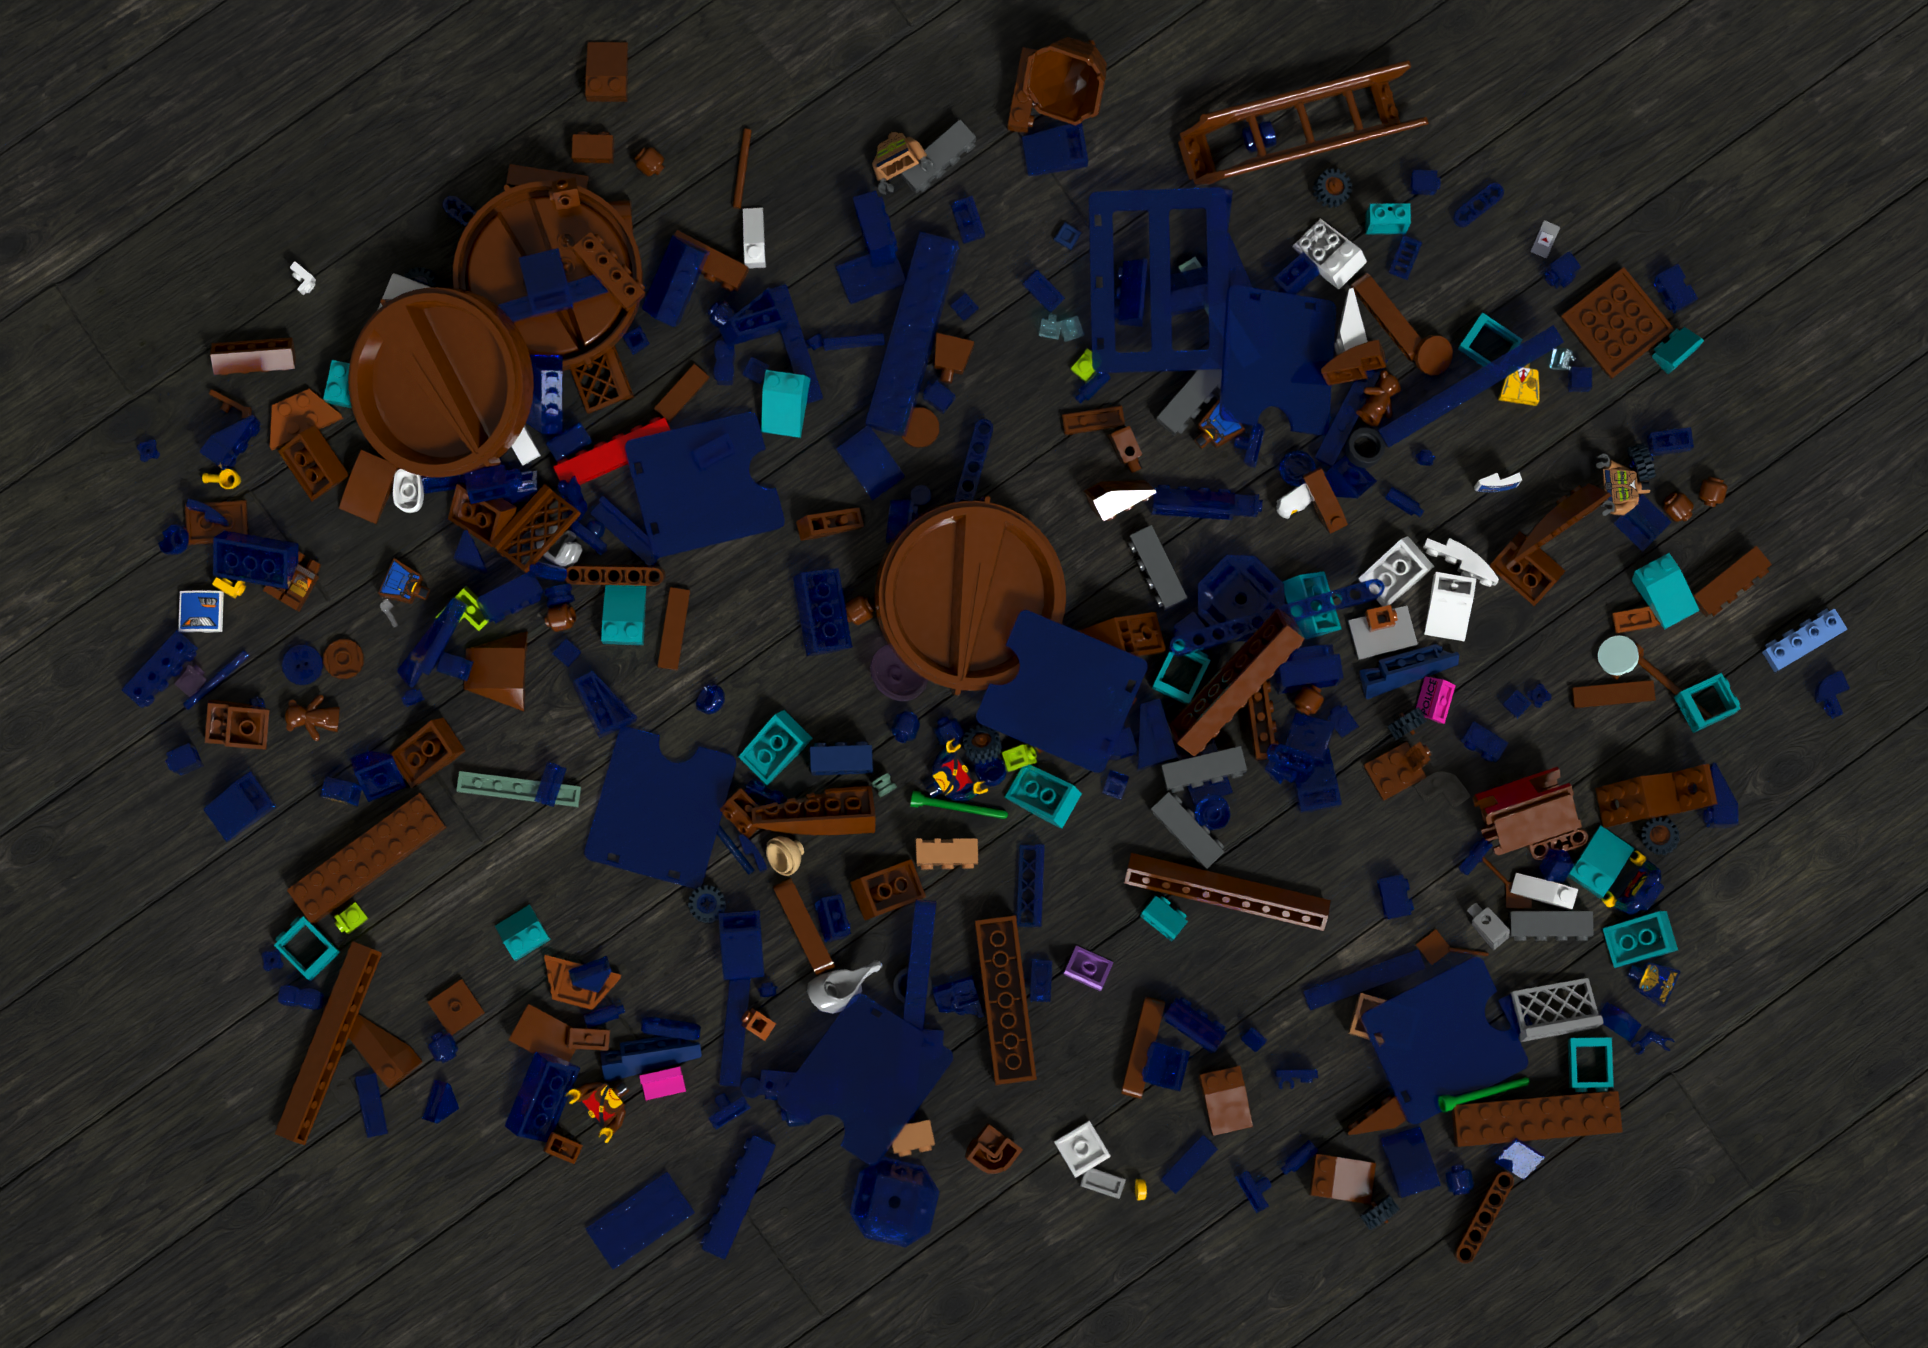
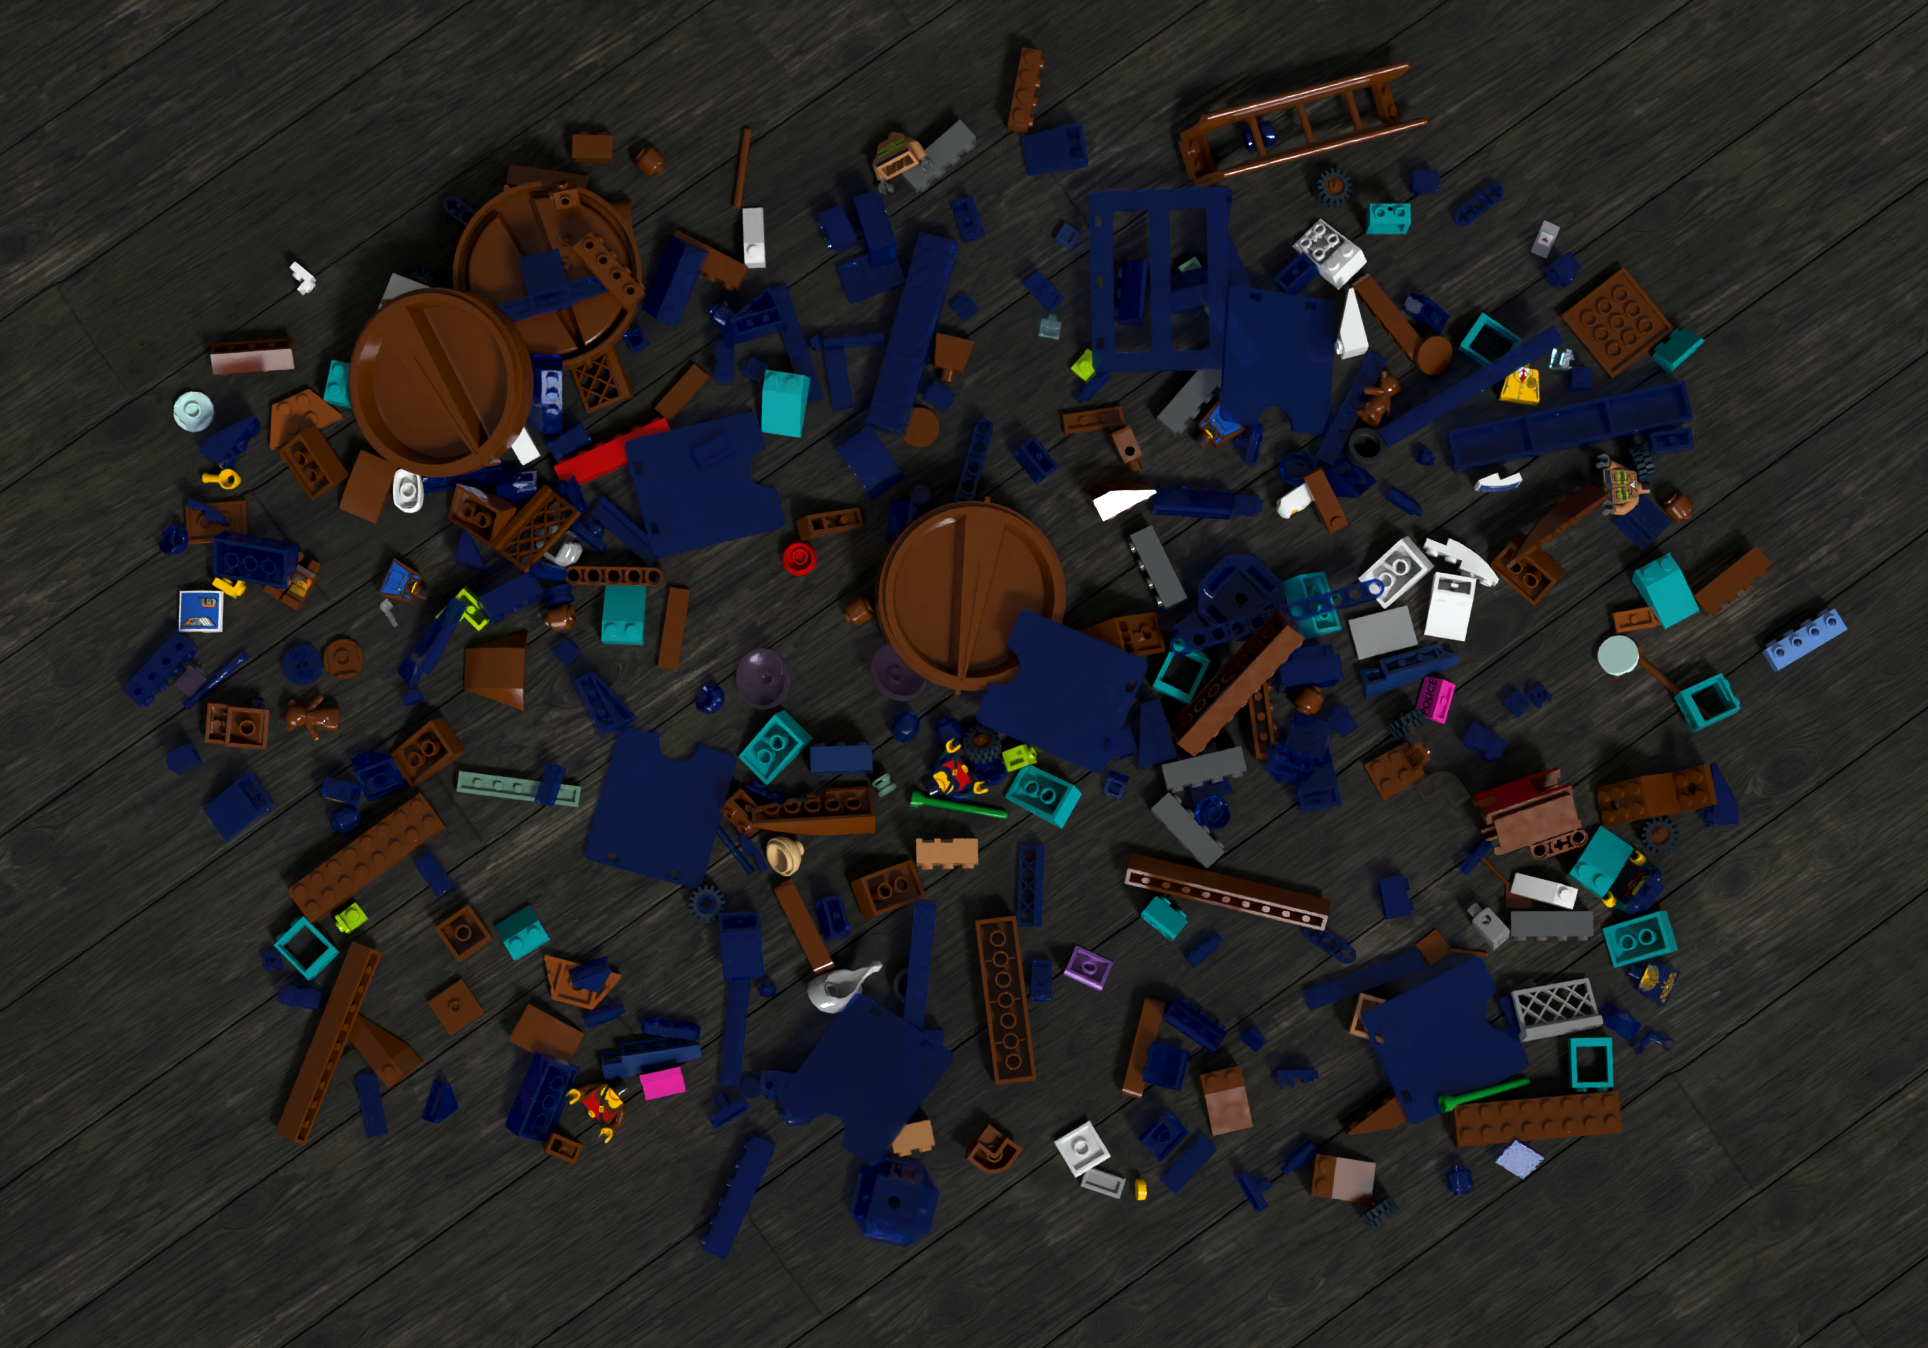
(142, 447): clear blue plate -> none
(193, 411): none -> light aqua tile
(228, 403): reddish brown piece -> none
(345, 819): none -> clear blue head
(434, 875): none -> clear blue brick
(443, 1047): clear blue head -> none
(454, 666): clear blue brick -> none
(464, 933): none -> reddish brown brick
(491, 483): clear blue brick -> none
(588, 1038): reddish brown plate -> none
(607, 72): reddish brown slope -> none
(640, 1220): clear blue piece -> none
(754, 681): none -> clear purple dish
(762, 1028): dark orange brick -> none
(799, 558): none -> red hat
(822, 611): clear blue slope -> none
(838, 229): none -> clear blue brick
(838, 379): none -> clear blue tile
(958, 997): clear blue slope -> none
(1035, 460): none -> clear blue brick
(1066, 80): reddish brown piece -> none
(1071, 329): clear light blue tile -> none
(1163, 1135): none -> clear blue slope
(1203, 950): none -> clear blue cylinder
(1339, 956): none -> clear blue beam
(1354, 363): reddish brown slope -> none
(1386, 611): dark orange brick -> none
(1410, 1162): clear blue slope -> none
(1411, 259): clear blue slope -> none
(1425, 312): none -> clear blue slope
(1492, 1210): reddish brown beam -> none
(1556, 865): clear blue brick -> none
(1569, 427): none -> clear blue piece
(1613, 694): reddish brown tile -> none
(1674, 289): clear blue brick -> none
(1713, 491): reddish brown head -> none
(1827, 691): clear blue brick -> none

